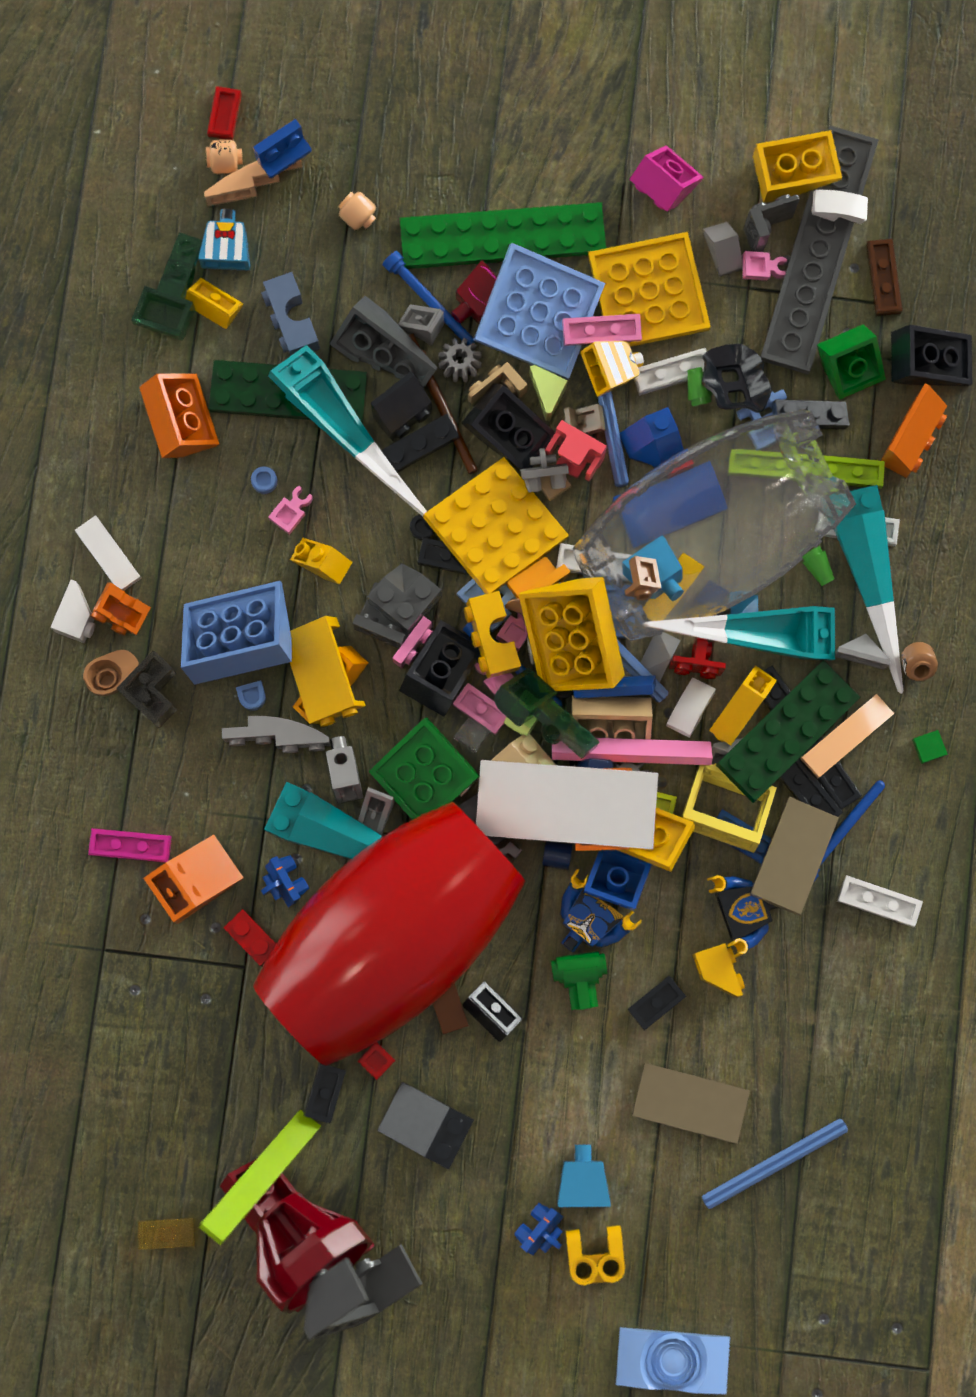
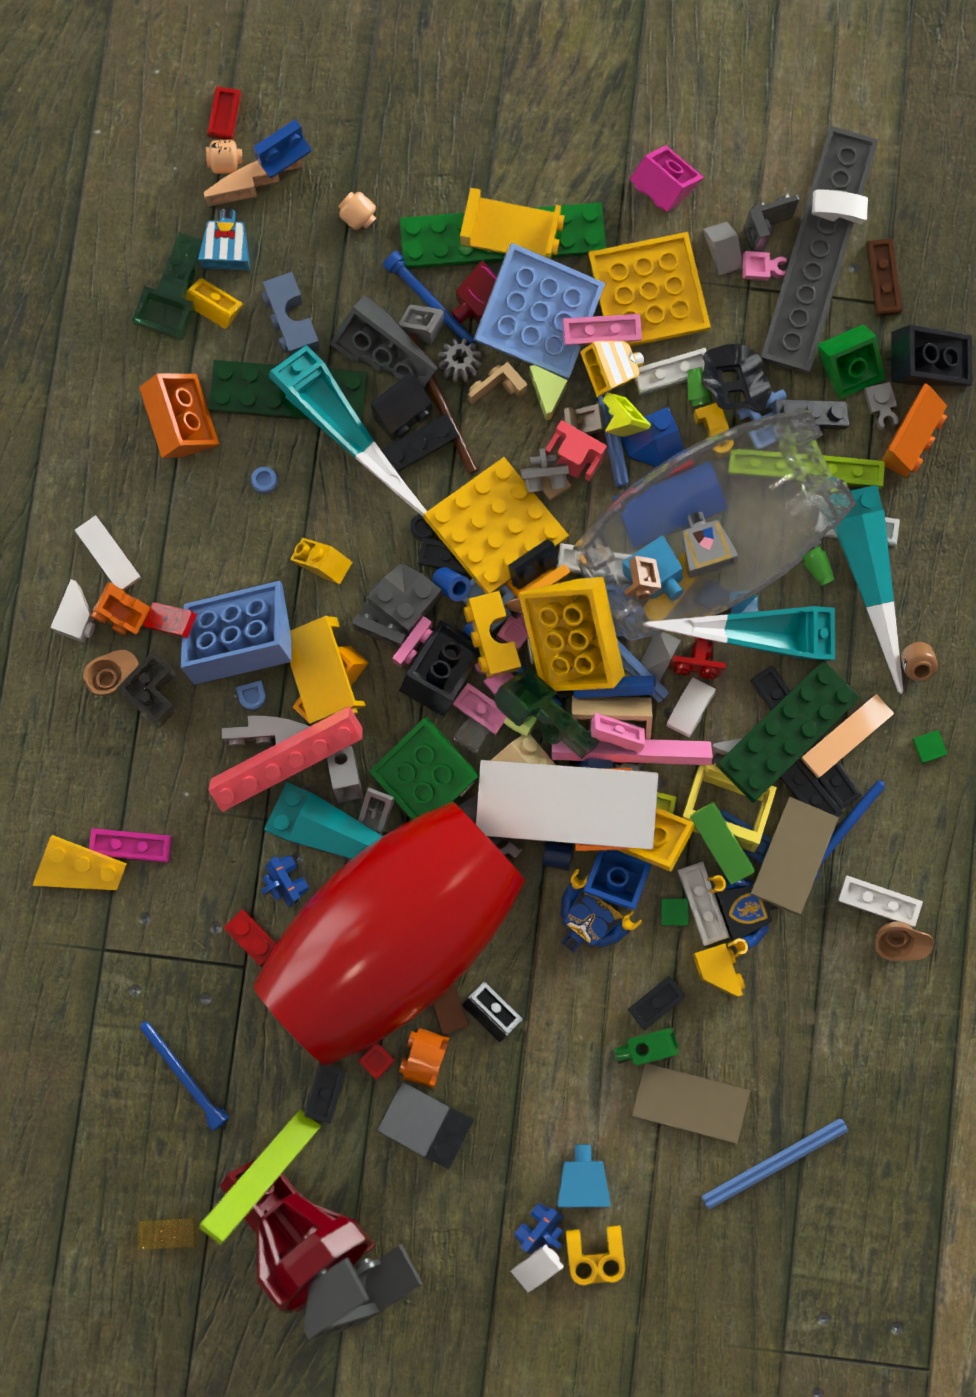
(77, 867): none -> yellow wing
(170, 620): none -> tile
(193, 879): orange slope -> none
(214, 1115): none -> blue piece
(285, 759): none -> coral brick
(289, 513): bright pink plate -> none
(425, 1057): none -> orange cylinder
(451, 583): none -> blue brick
(497, 224): none -> yellow panel
(508, 426): black slope -> none
(533, 564): none -> black plate
(537, 1268): none -> white slope
(580, 975): green piece -> none
(617, 732): none -> bright pink plate
(626, 417): none -> neon yellow slope
(660, 1045): none -> green torso
(672, 1361): light blue slope -> none
(674, 912): none -> green tile
(703, 904): none -> white tile
(706, 546): none -> light grey torso
(712, 418): none -> yellow leg
(722, 843): none -> bright green tile
(742, 705): yellow slope -> none
(796, 165): yellow slope -> none
(863, 651): light grey slope -> none
(881, 401): none -> light grey plate
(900, 942): none -> medium nougat piece

